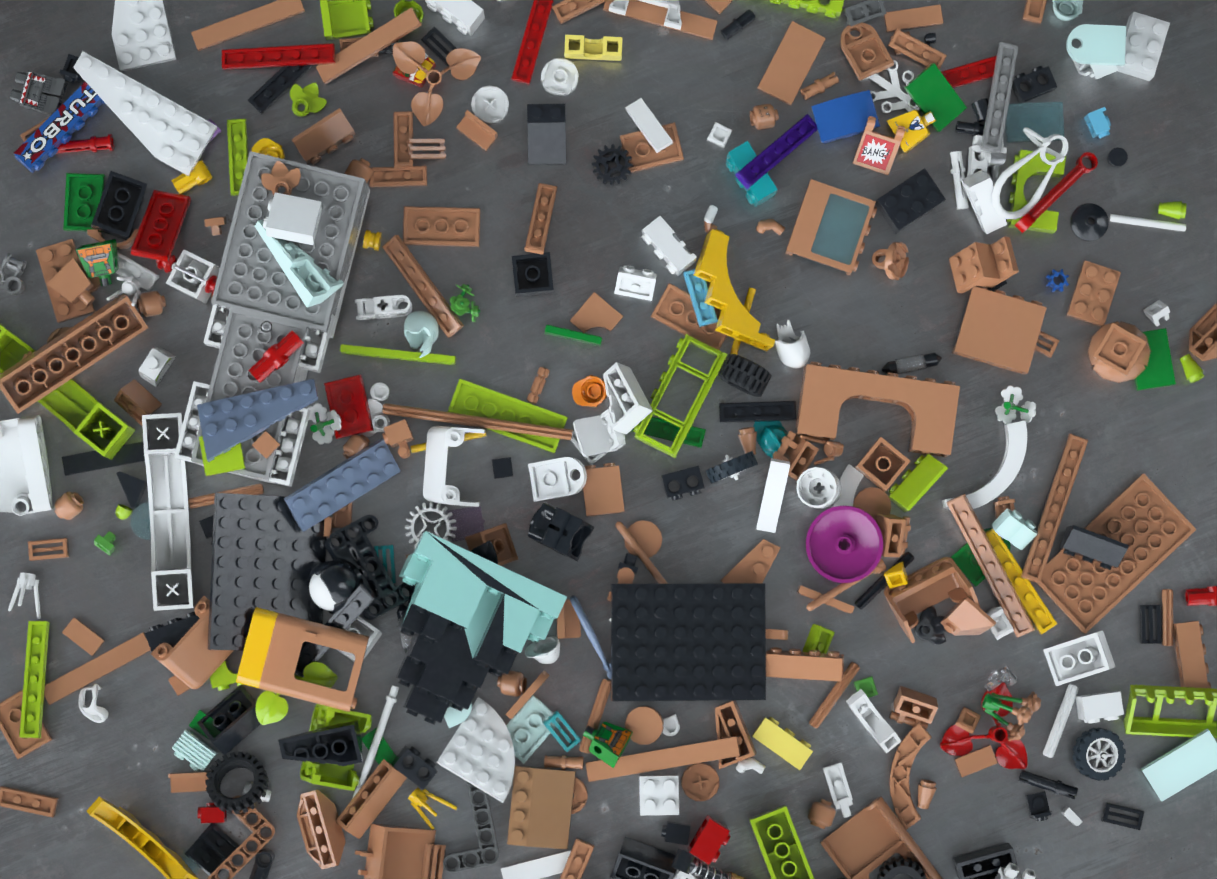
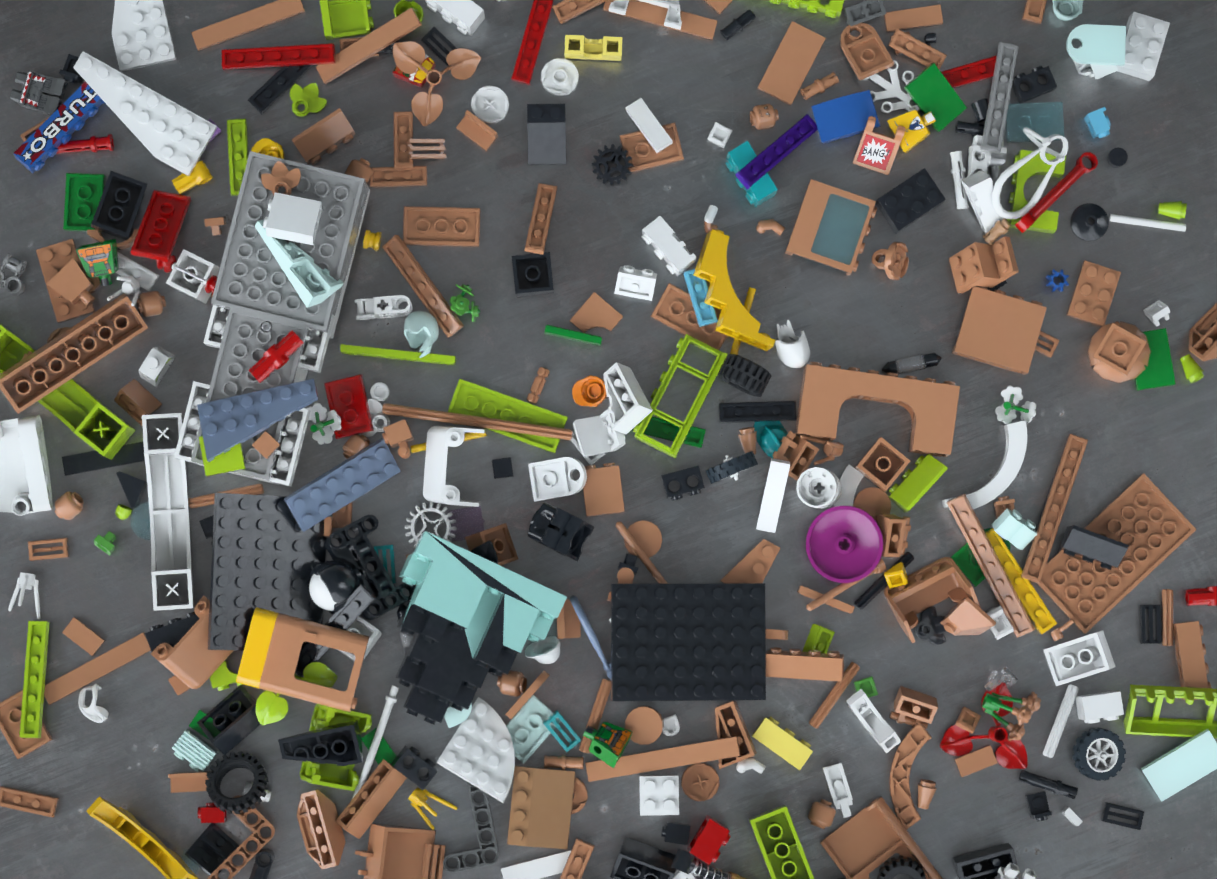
(1001, 227): none -> medium nougat animal
(1057, 633): none -> nougat hand

